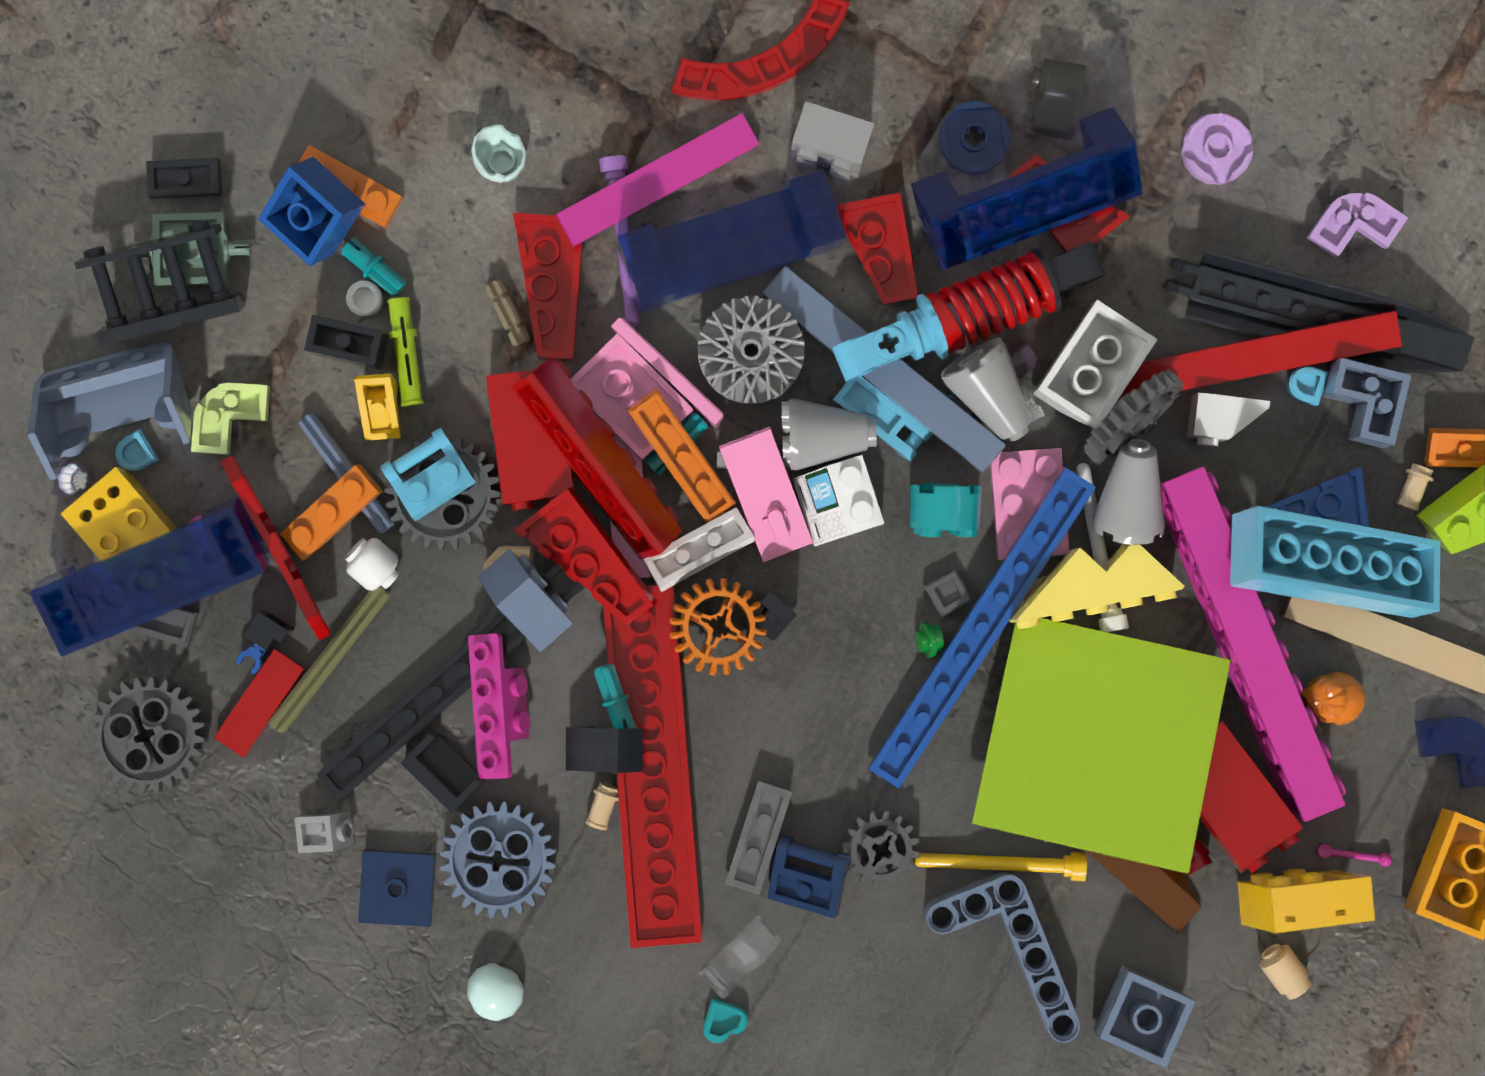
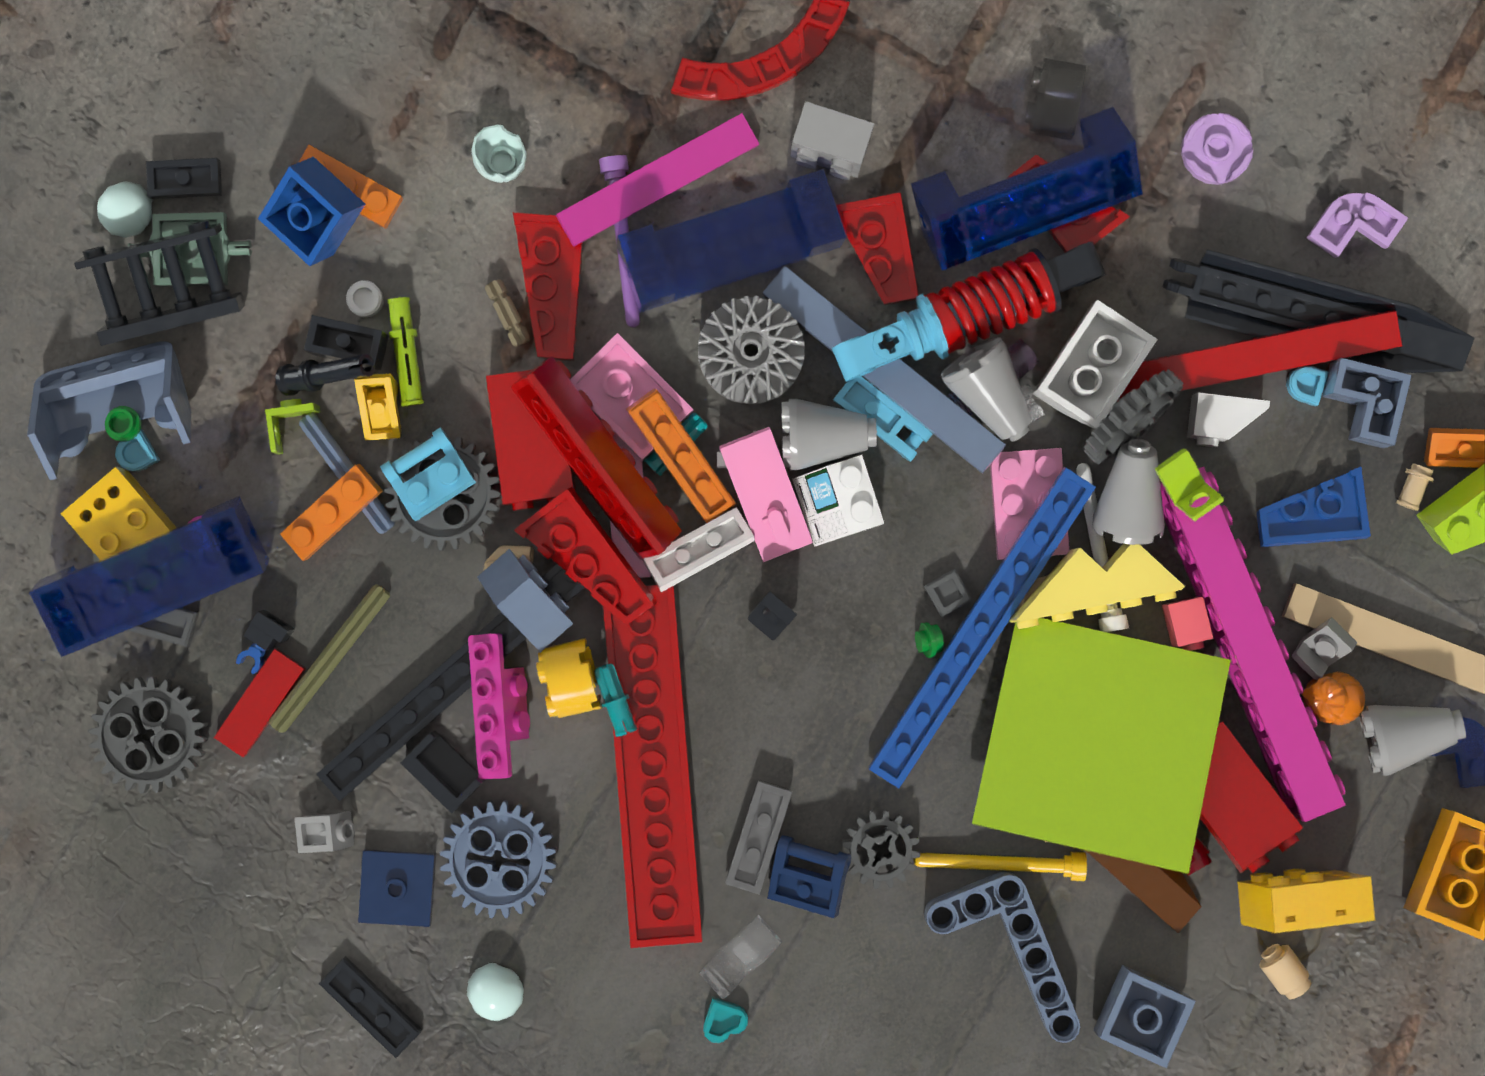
(72, 479): tile -> none
(123, 424): none -> green plate
(124, 209): none -> light aqua hair
(219, 407): yellowish green plate -> none
(276, 547): red tile -> none
(287, 408): none -> lime bracket
(313, 375): none -> black pin
(370, 1007): none -> black tile
(372, 564): white head -> none
(373, 267): teal axle -> none
(569, 678): none -> yellow brick
(602, 805): tan pin -> none
(604, 749): black panel -> none
(668, 372): bright pink tile -> none
(746, 640): orange gear -> none
(945, 507): teal brick -> none
(987, 122): dark blue plate -> none
(1186, 485): none -> lime bracket
(1187, 623): none -> coral brick
(1323, 648): none -> light grey bracket
(1326, 851): dark pink hinge -> none
(1335, 562): medium azure brick -> none
(1408, 734): none -> light grey cone

